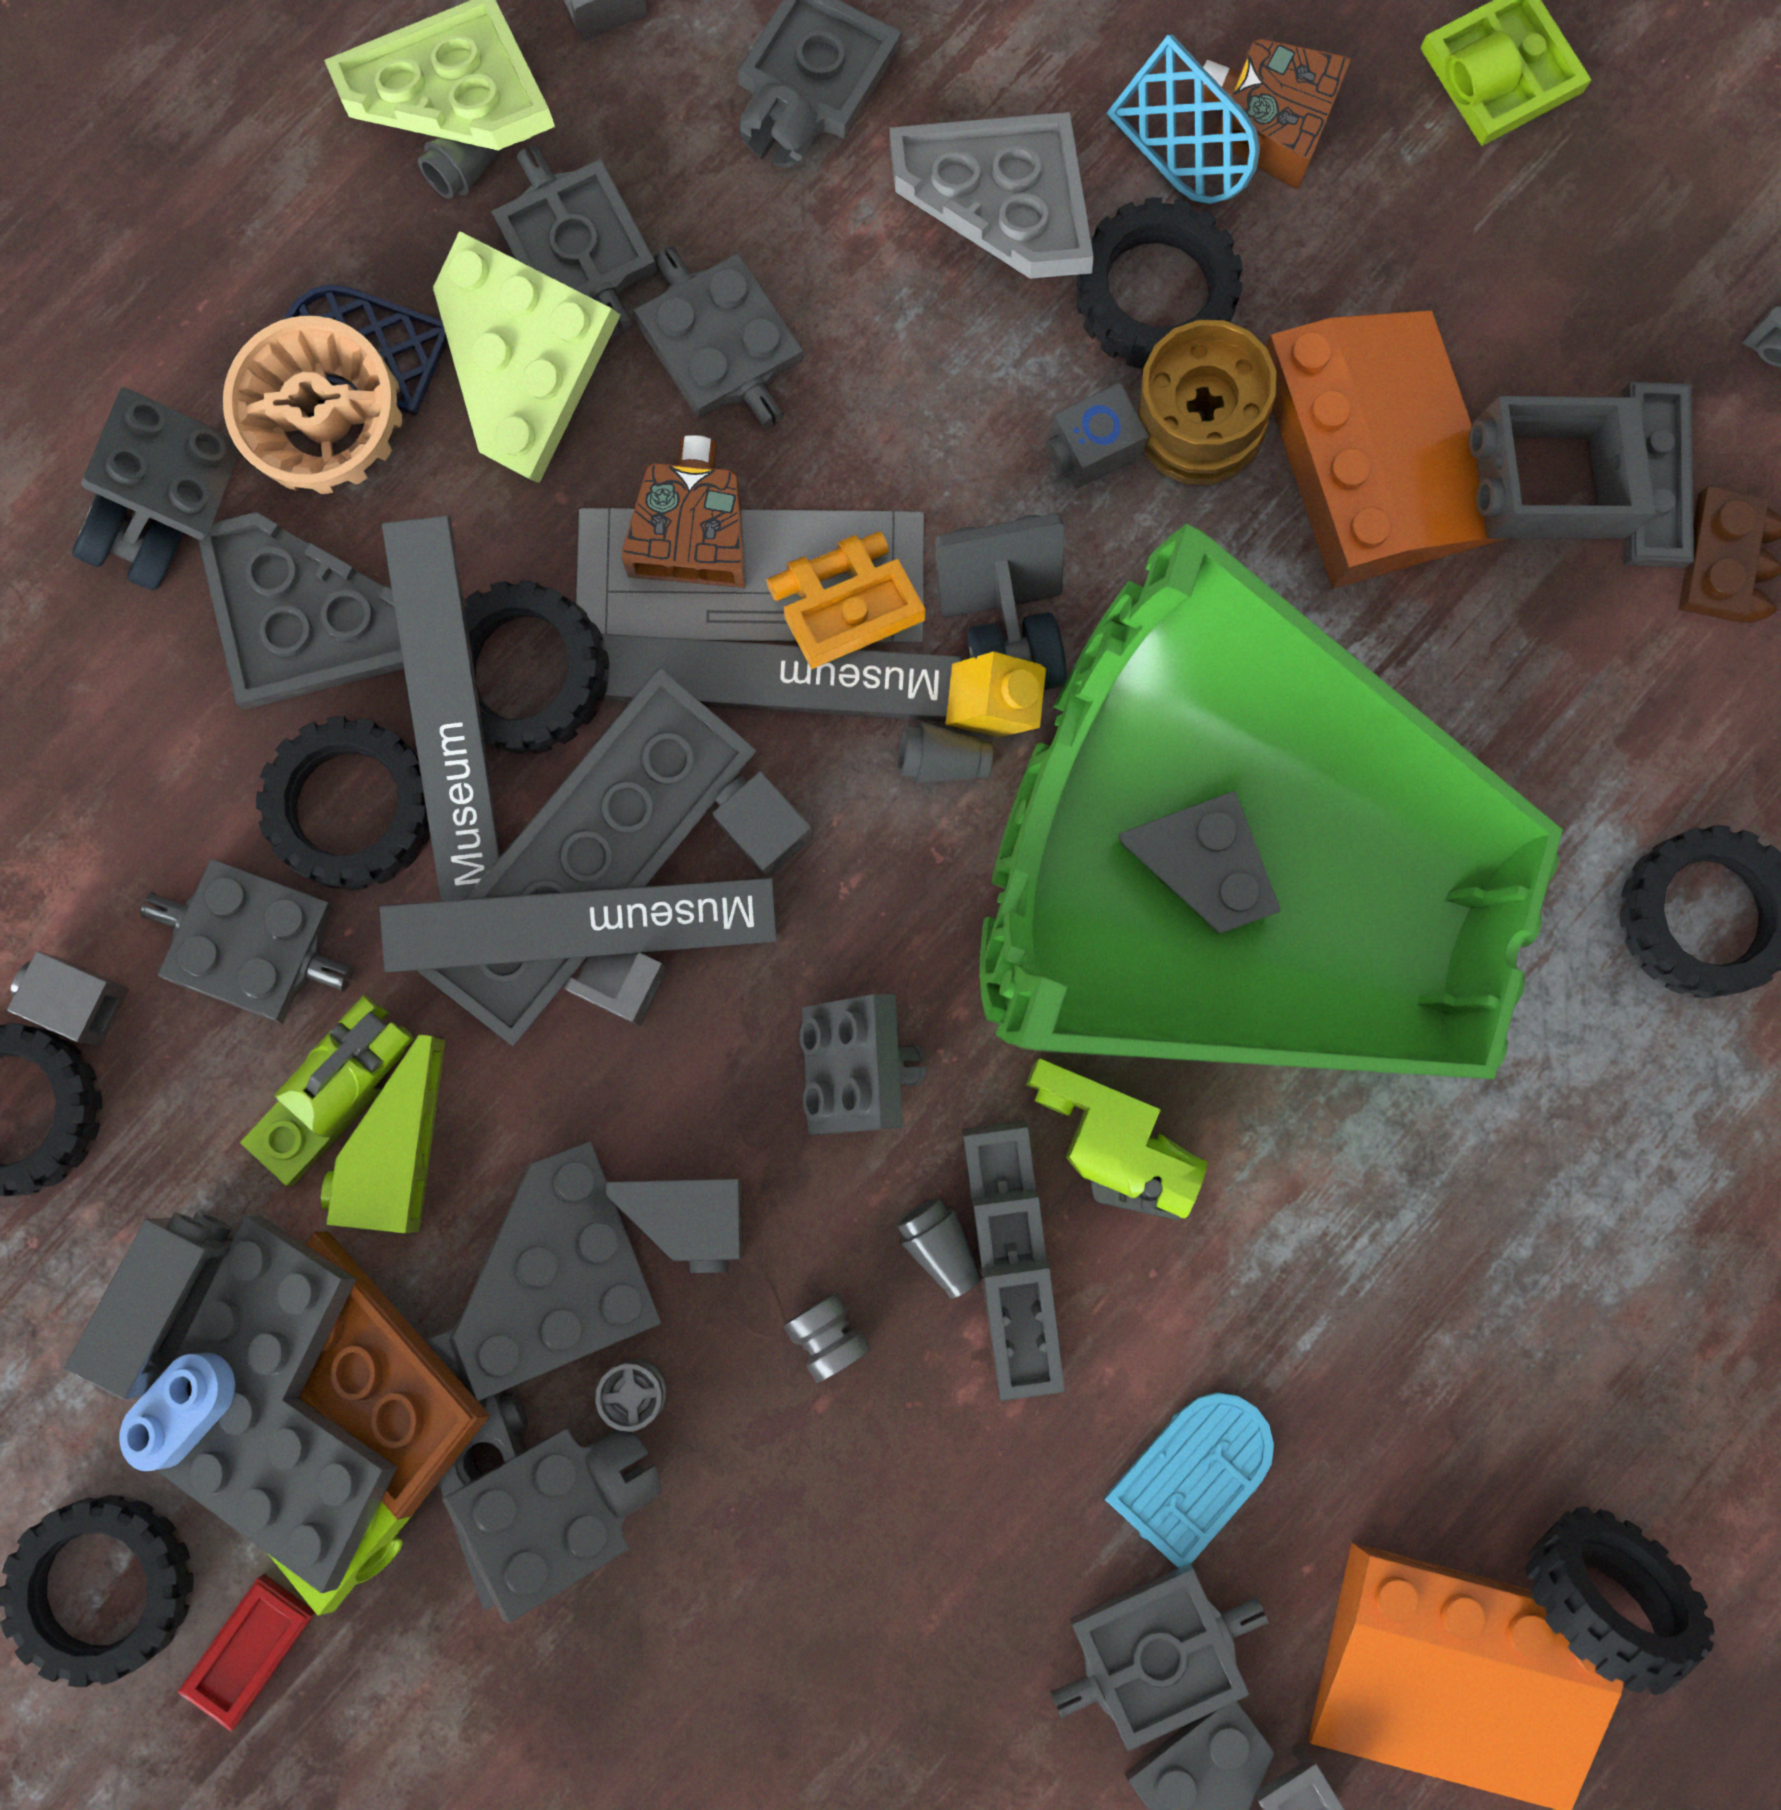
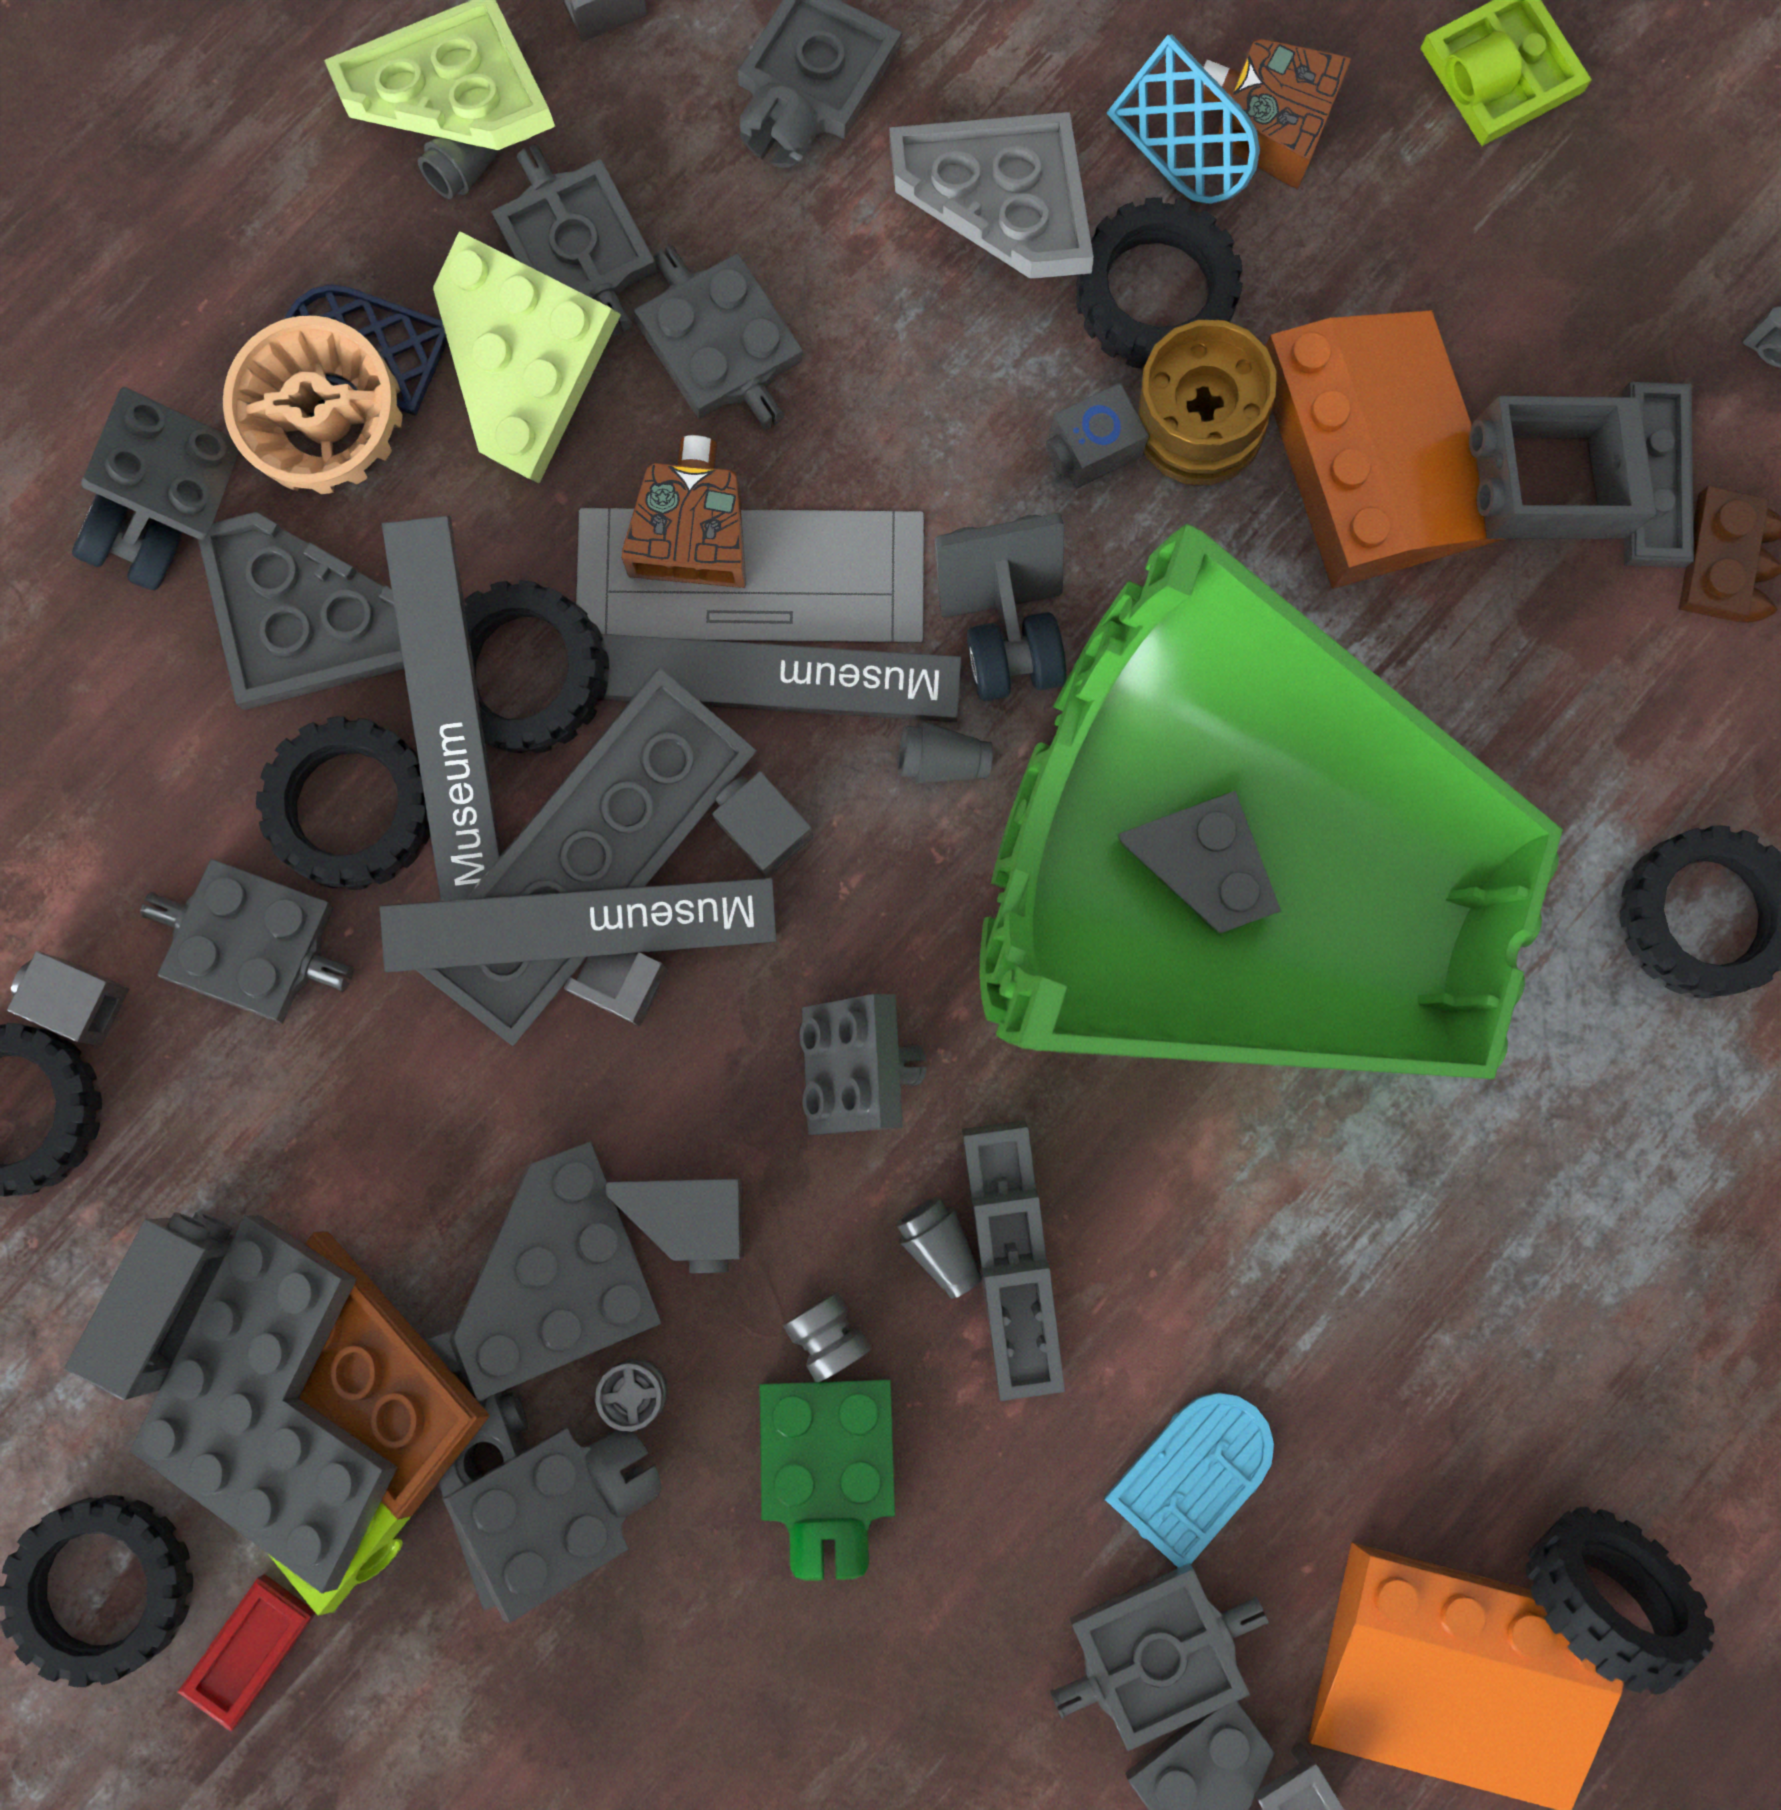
(169, 1422): light blue plate -> none
(327, 1091): lime plate -> none
(386, 1160): lime slope -> none
(827, 1469): none -> green plate
(852, 612): light orange plate -> none
(995, 695): yellow brick -> none
(1116, 1146): lime plate -> none

